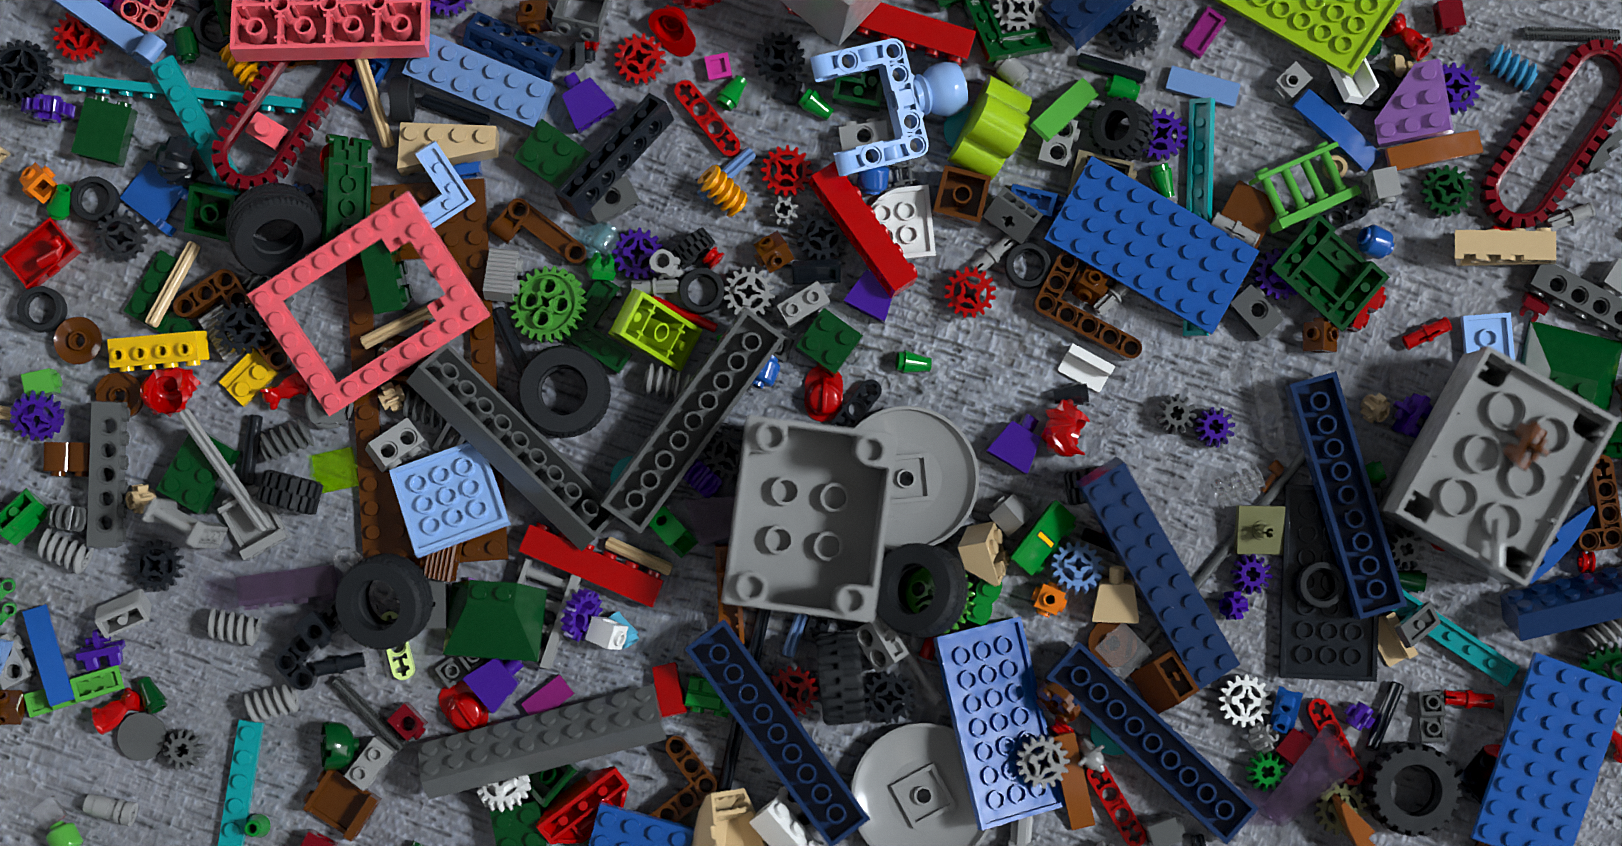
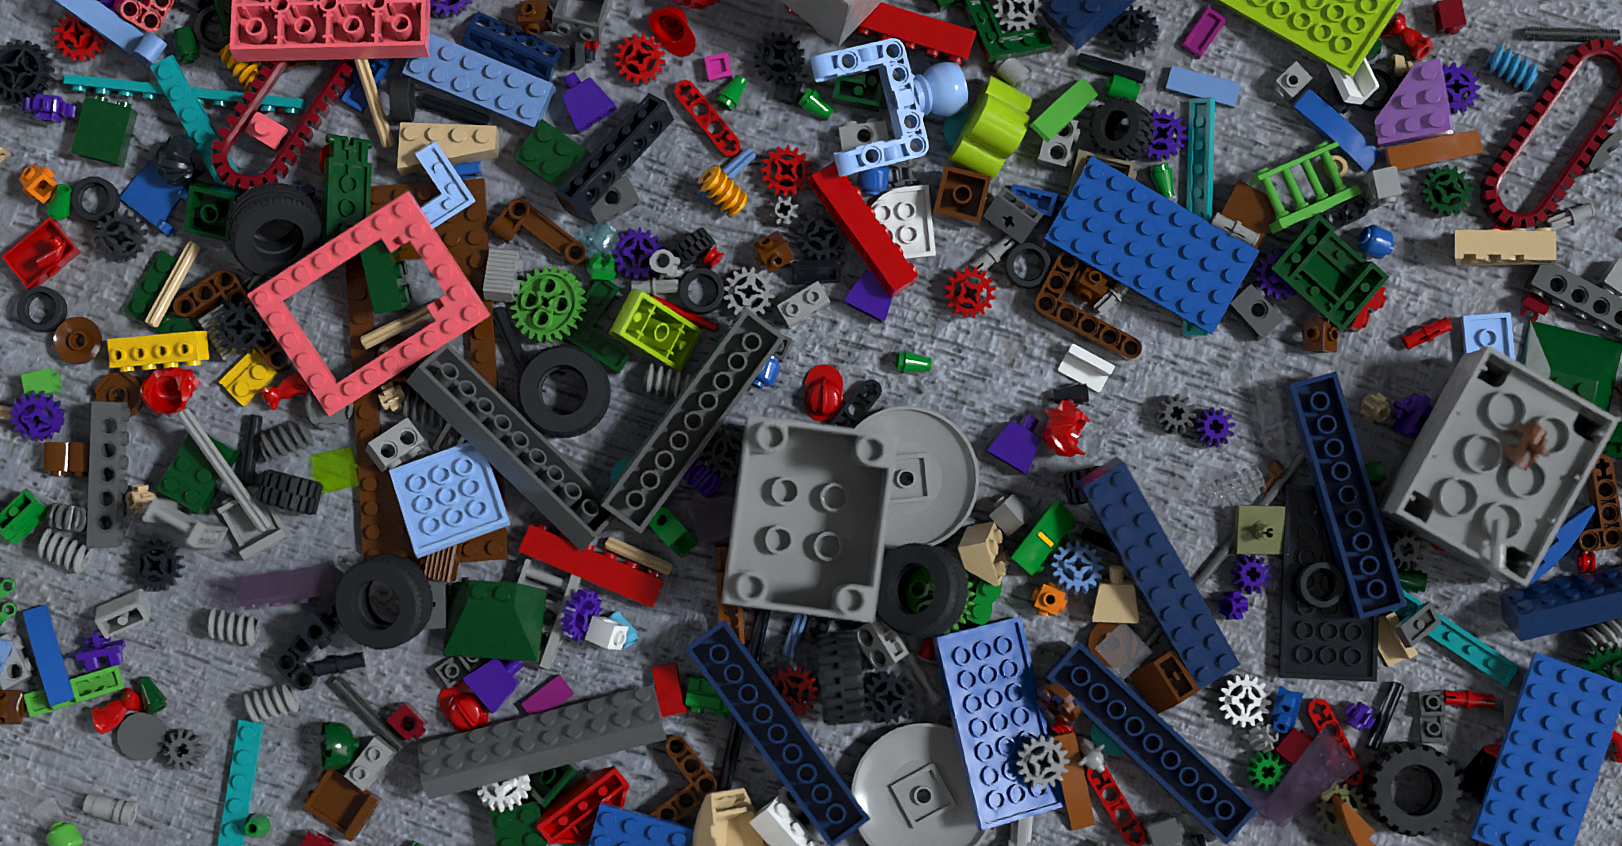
(406, 650): yellowish green beam -> none
(829, 342): dark green brick -> none

